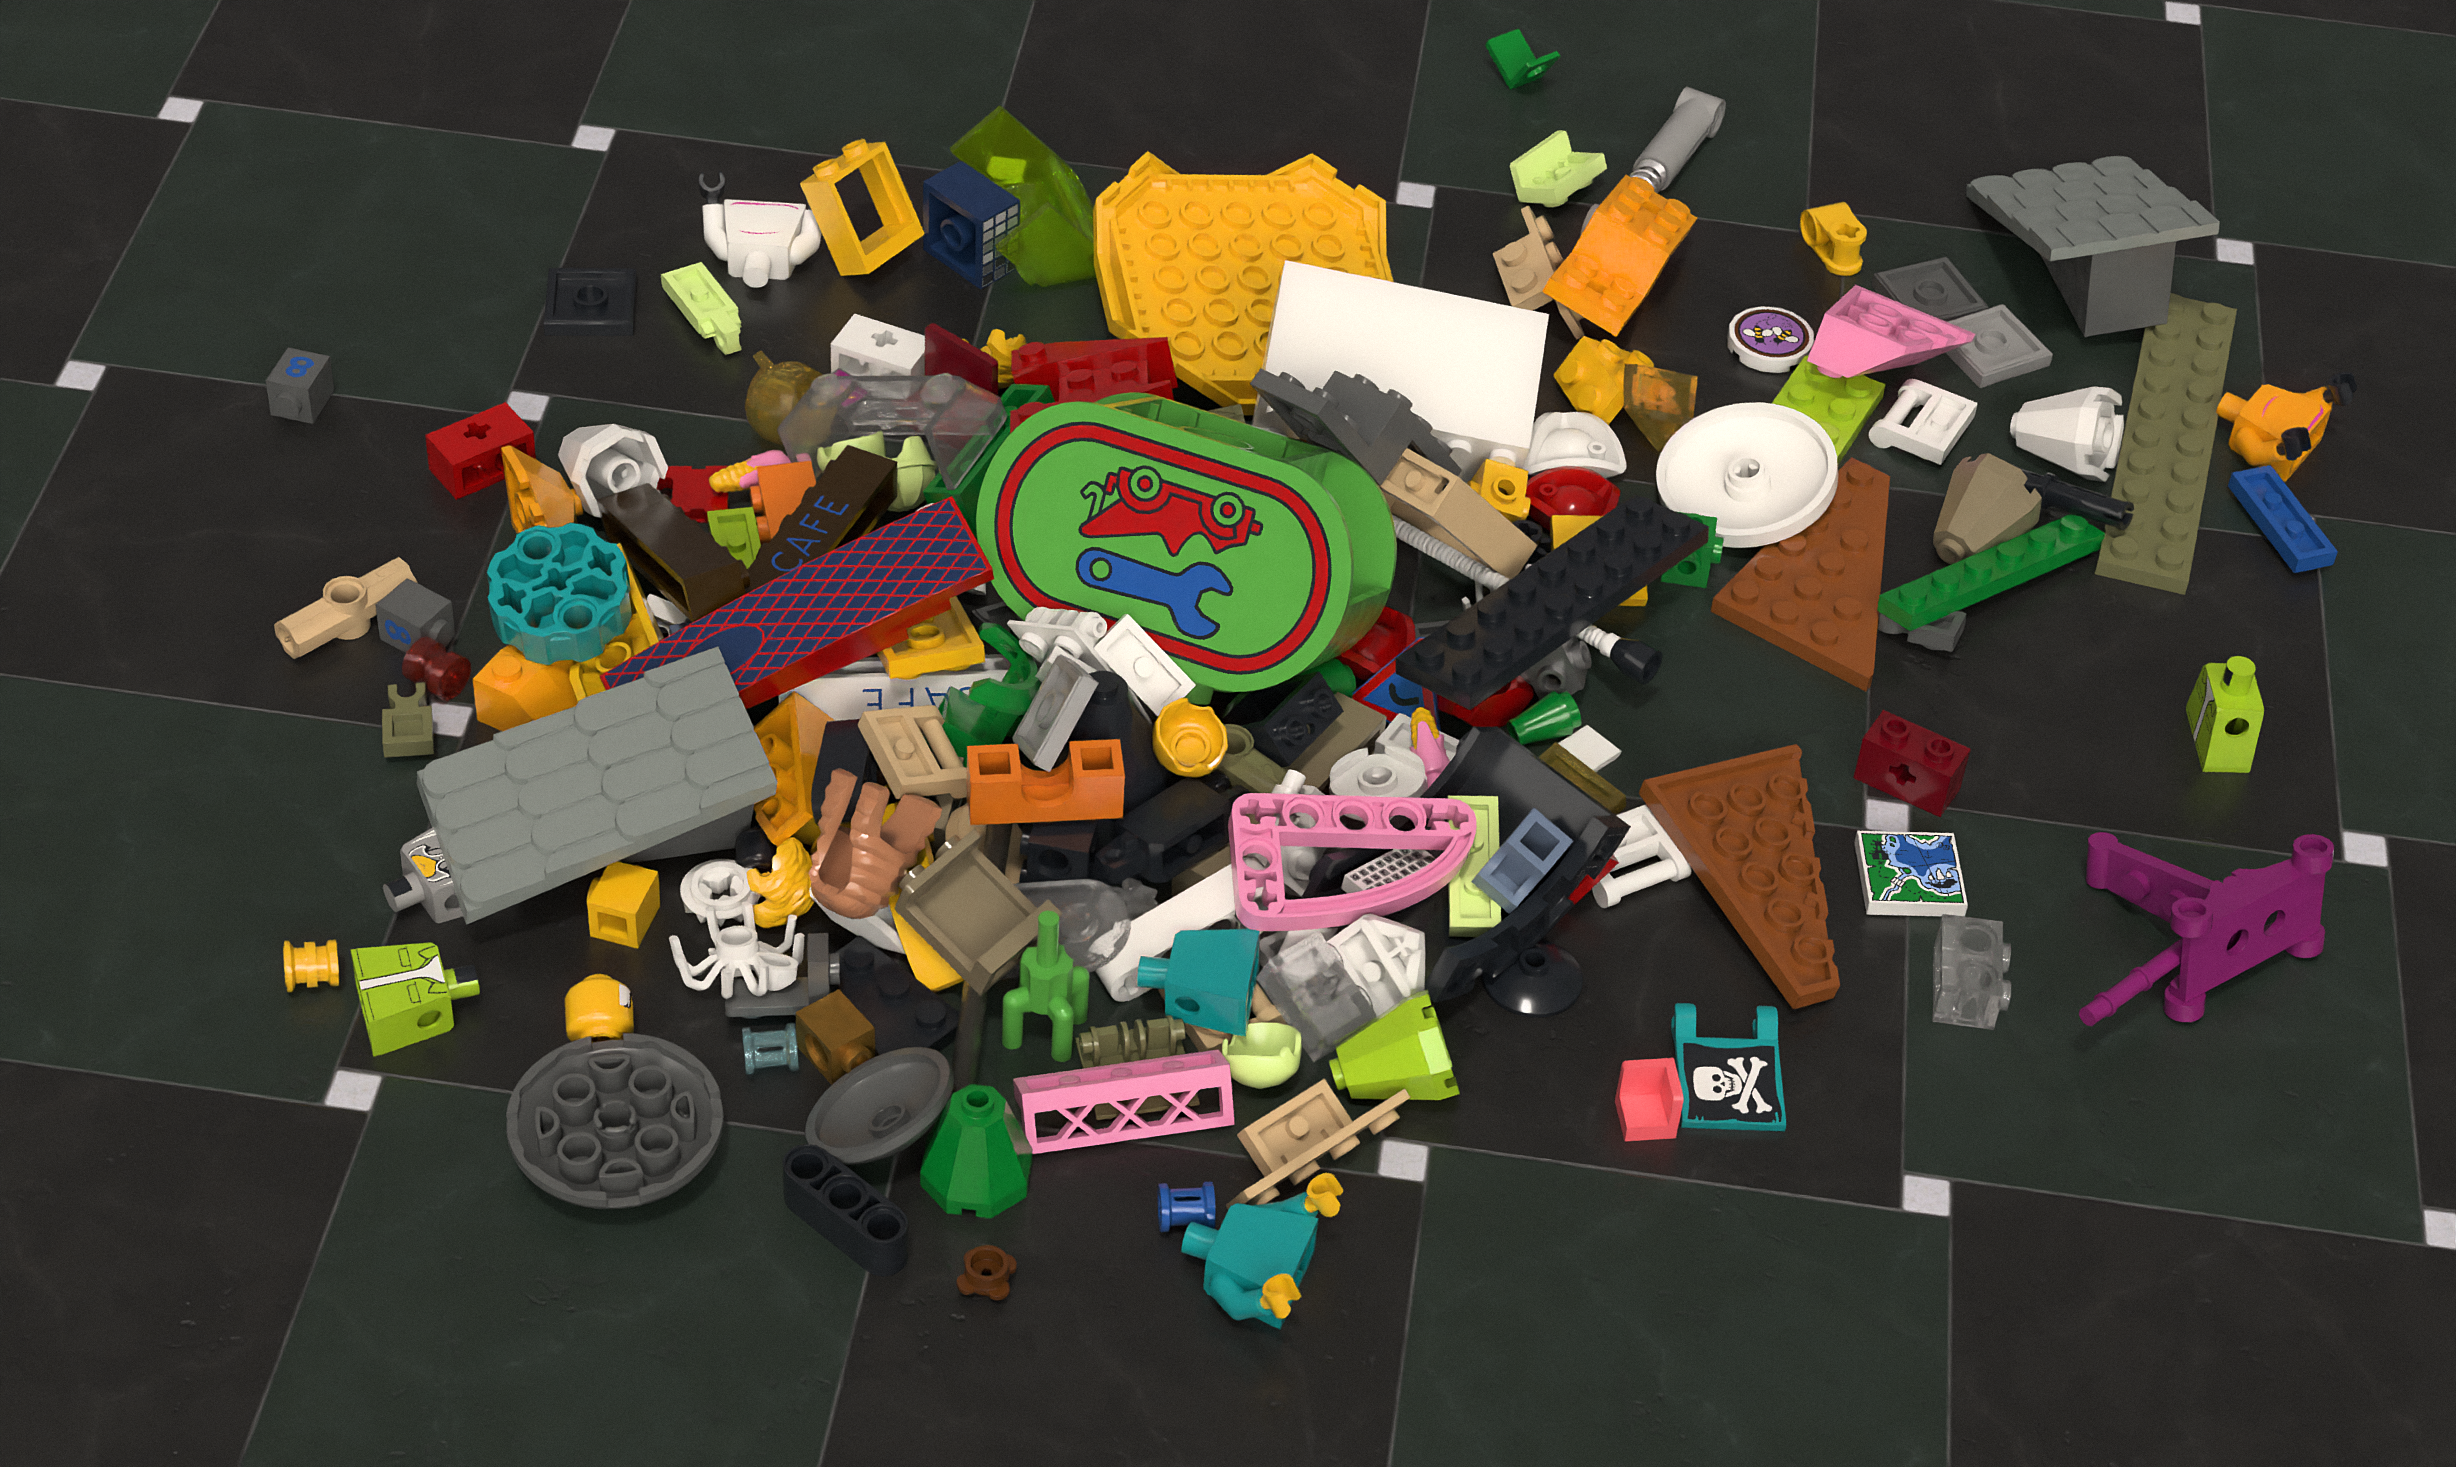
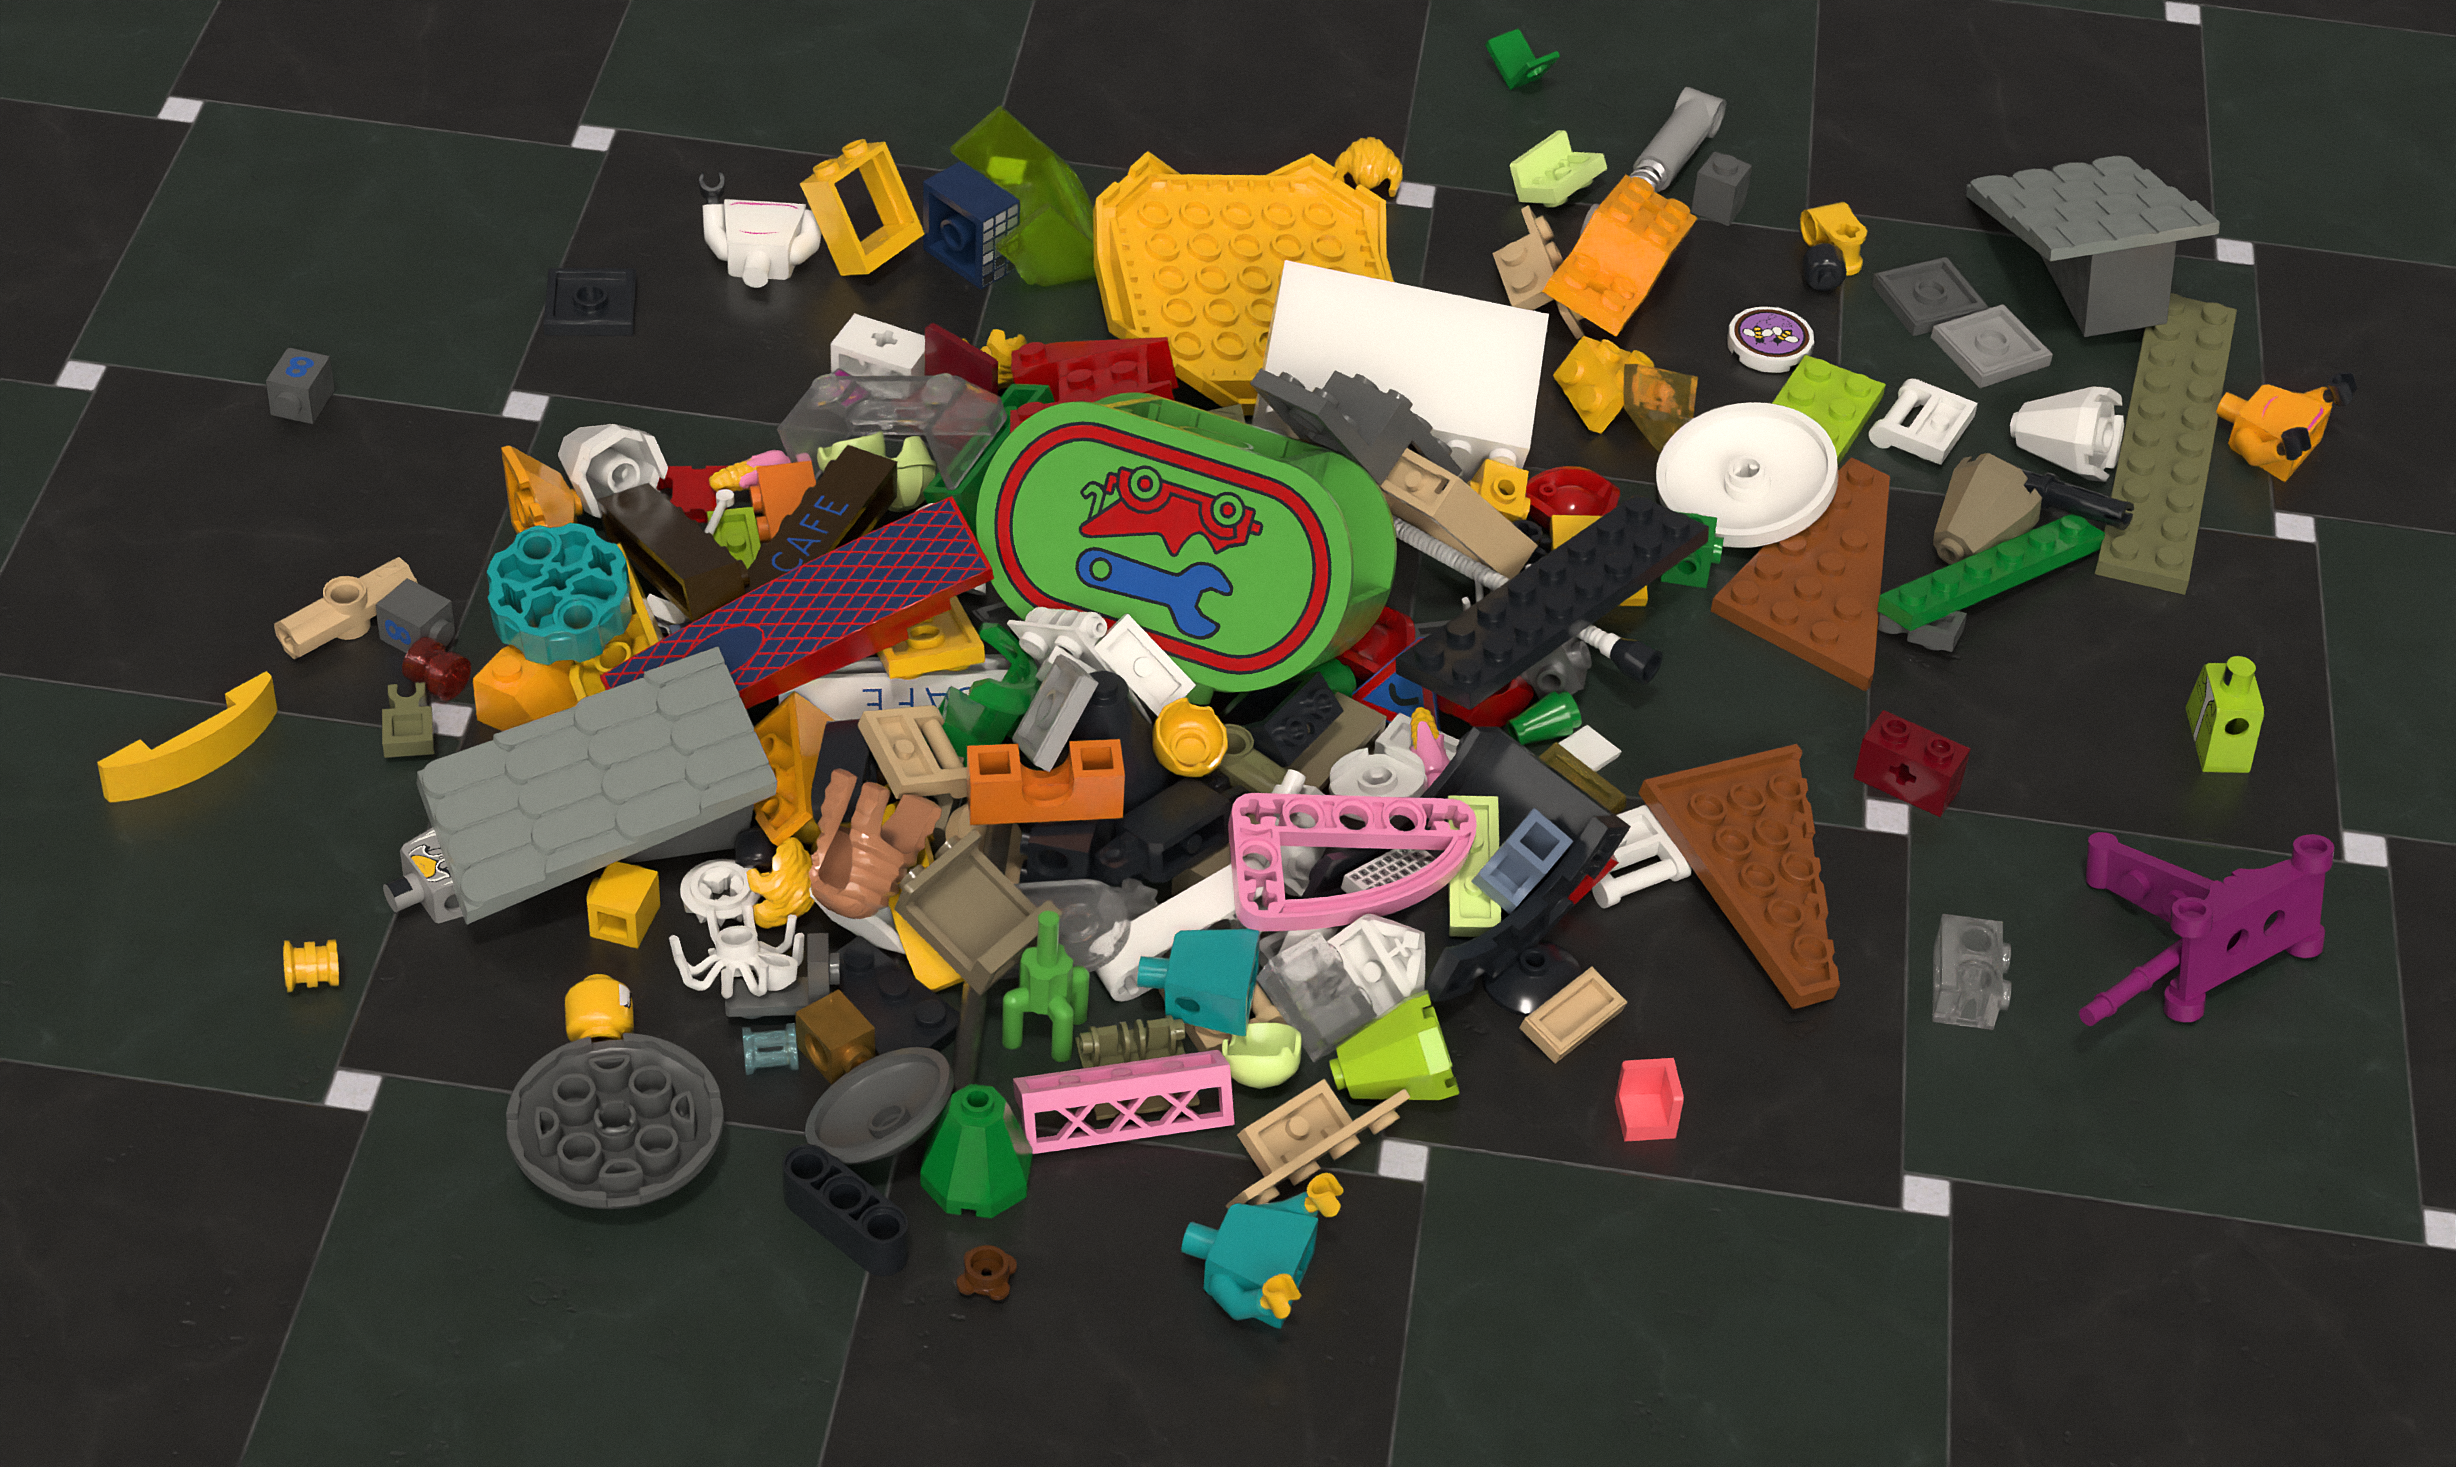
(145, 772): none -> yellow slope
(408, 993): lime torso -> none
(469, 451): red brick -> none
(704, 305): yellowish green hinge -> none
(724, 499): none -> white hinge
(775, 393): clear yellow helmet -> none
(1185, 1205): blue bush -> none
(1370, 164): none -> yellow hair
(1573, 1015): none -> tan tile
(1576, 441): white hat -> none
(1721, 188): none -> dark grey brick
(1729, 1079): flag -> none
(1824, 267): none -> black piece
(1879, 334): bright pink wedge -> none
(1910, 873): tile -> none
(2282, 519): blue plate -> none

